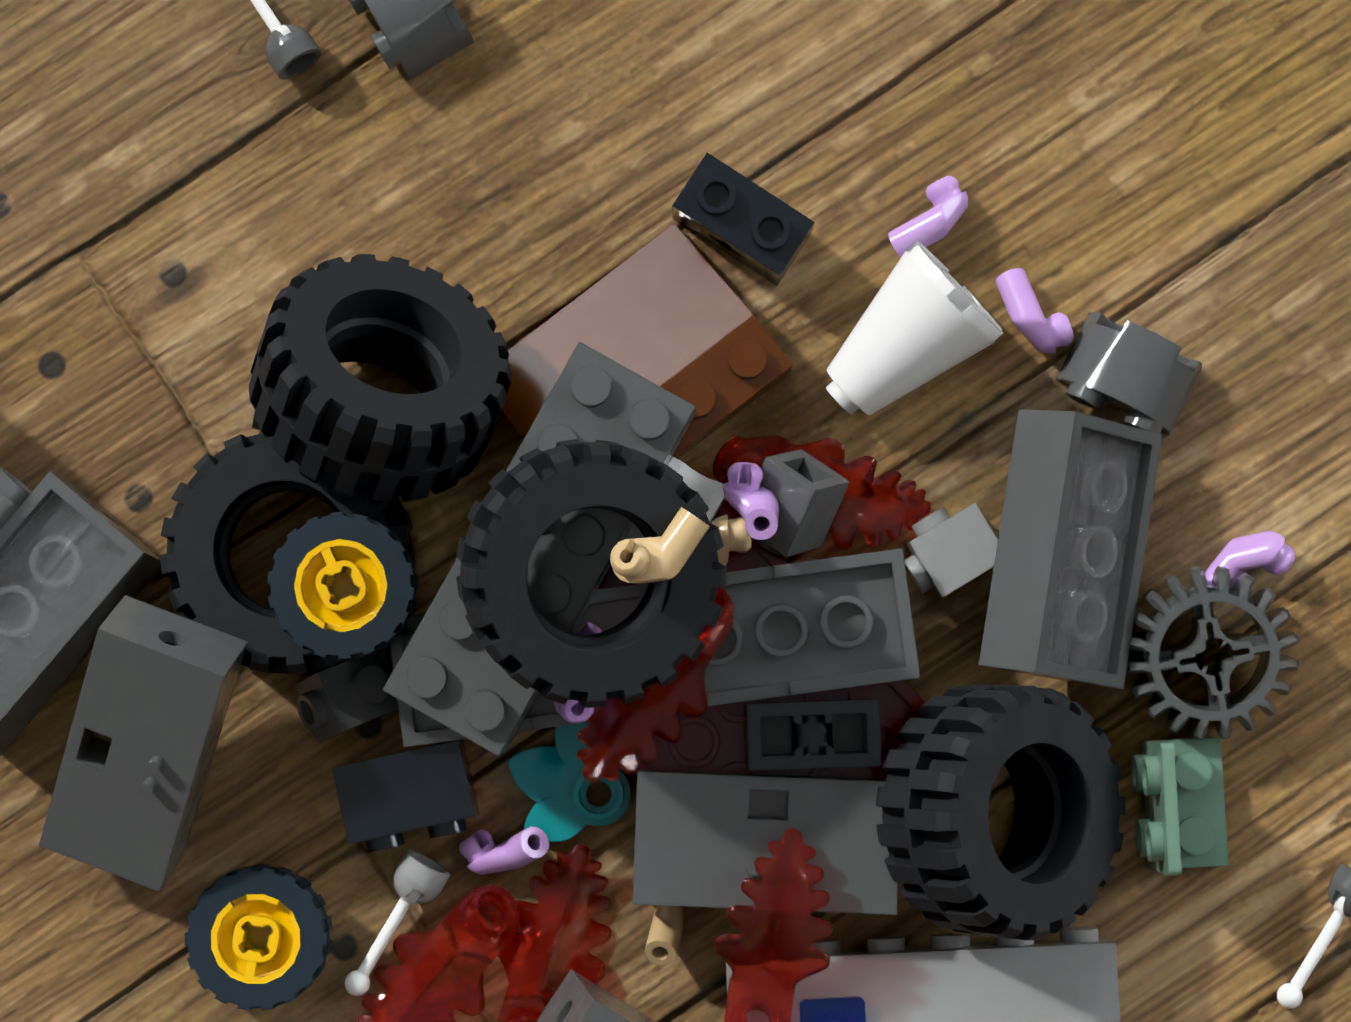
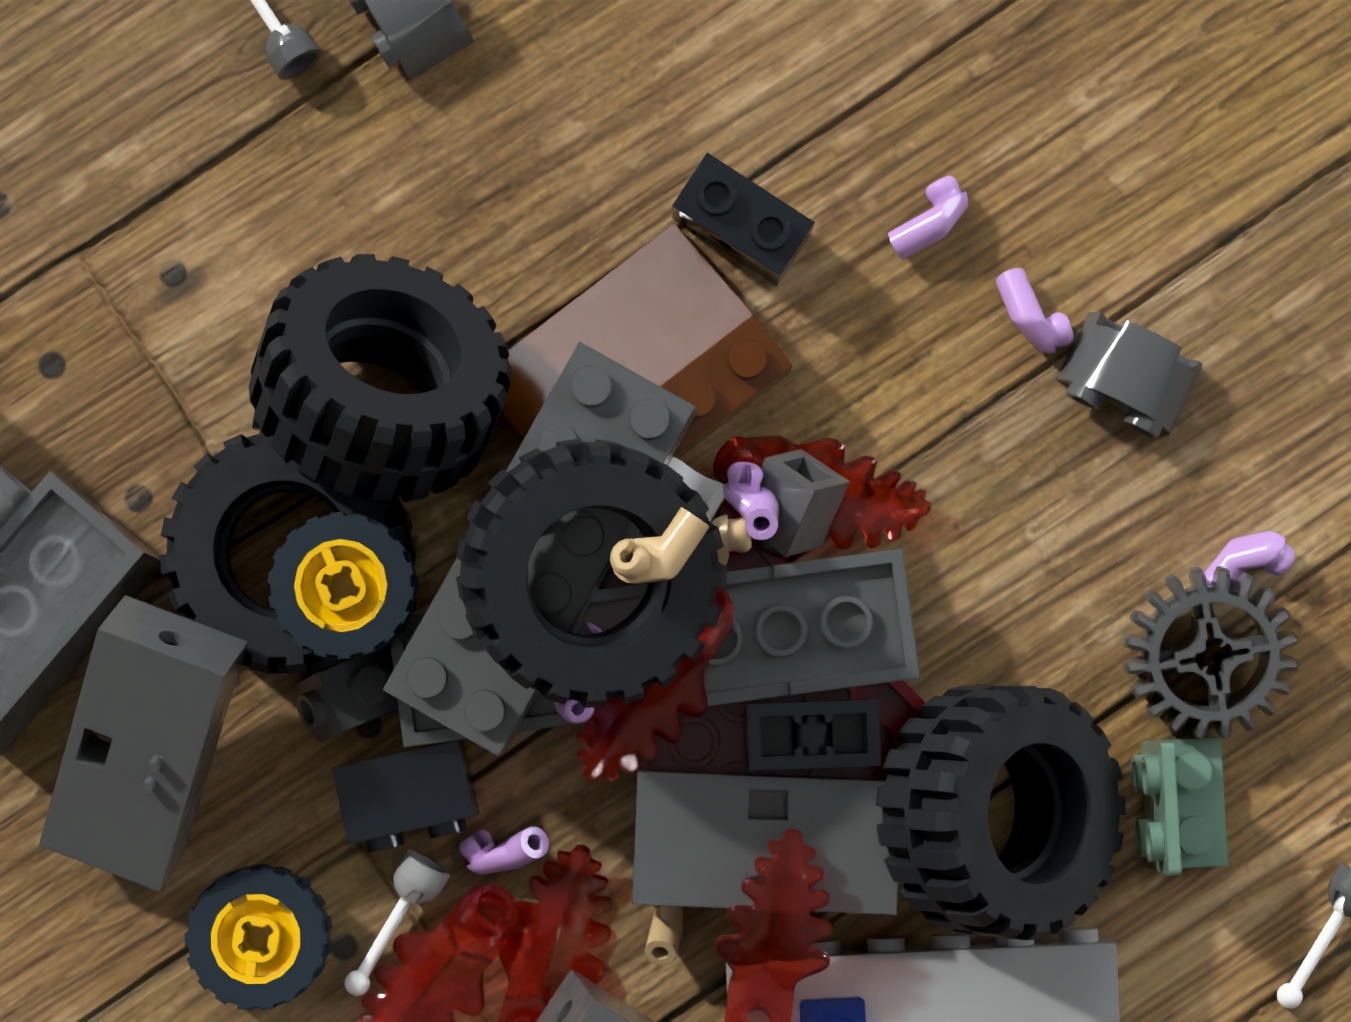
(558, 786): teal plate -> none
(909, 334): white cone -> none
(950, 550): light grey brick -> none
(1070, 548): dark grey brick -> none

